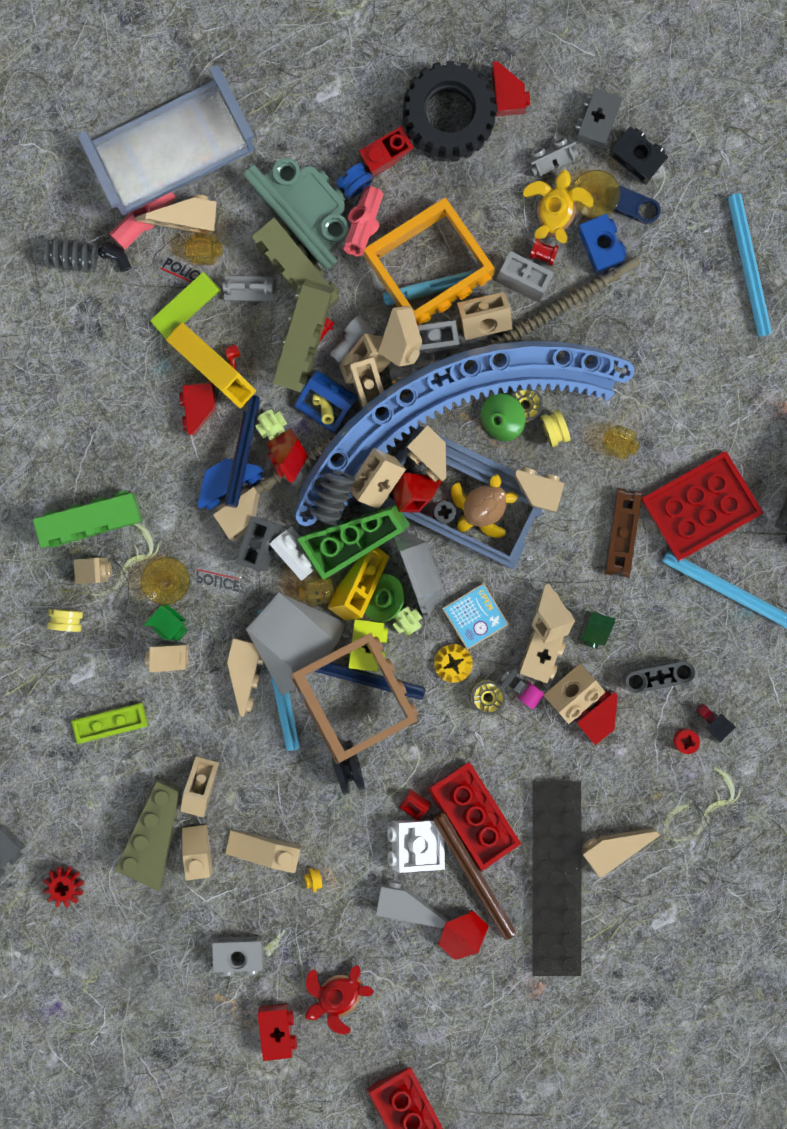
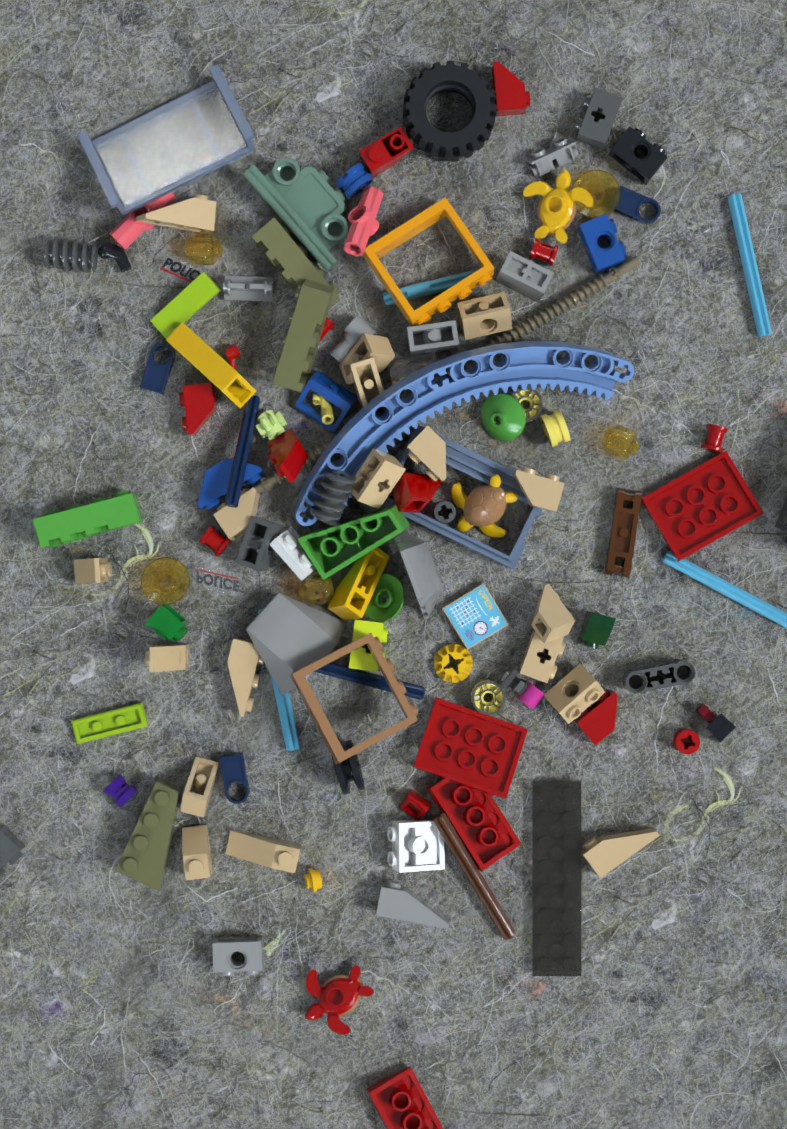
(60, 894): red gear -> none
(65, 620): light yellow wheel -> none
(124, 794): none -> dark purple wheel
(156, 375): none -> dark blue piece
(214, 541): none -> red bush
(234, 770): none -> dark blue piece
(275, 1046): red brick -> none
(401, 337): tan slope -> none
(407, 621): yellowish green gear -> none
(463, 935): red slope -> none
(470, 748): none -> red plate
(714, 438): none -> red bush

